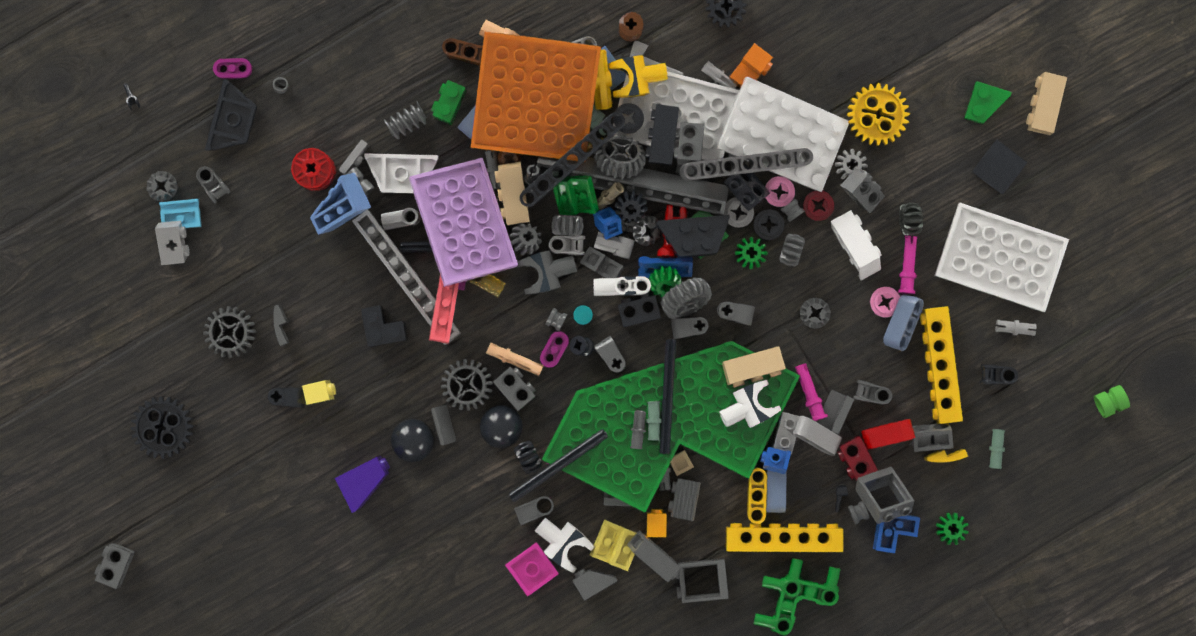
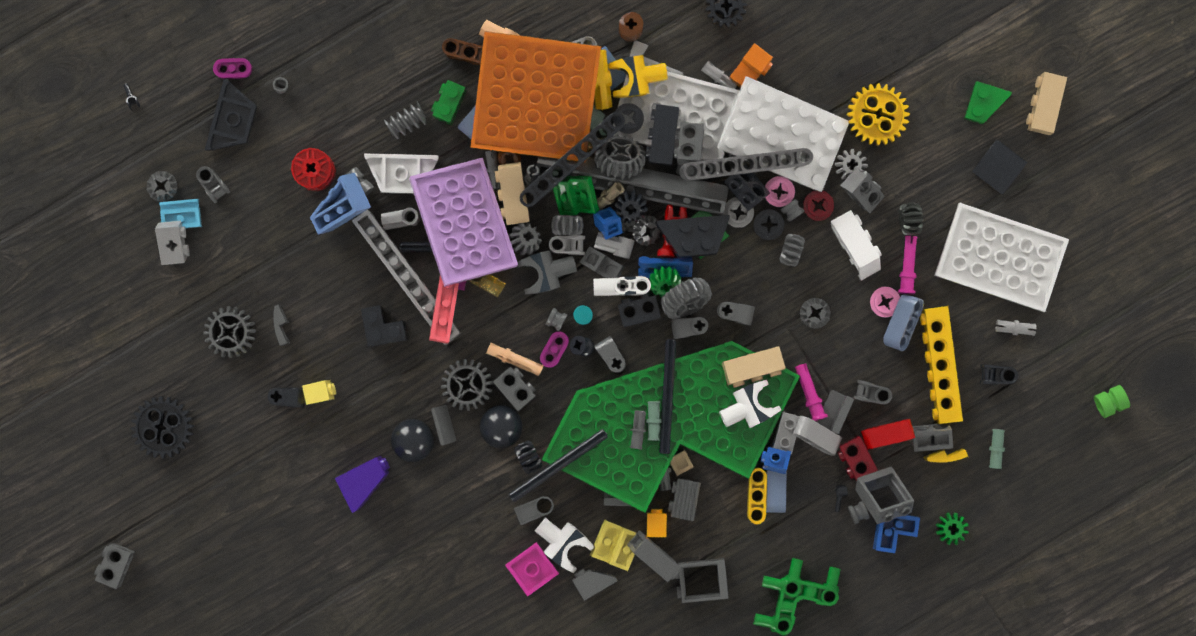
(354, 158): light grey plate -> none
(755, 248): green gear -> none
(833, 543): yellow brick -> none

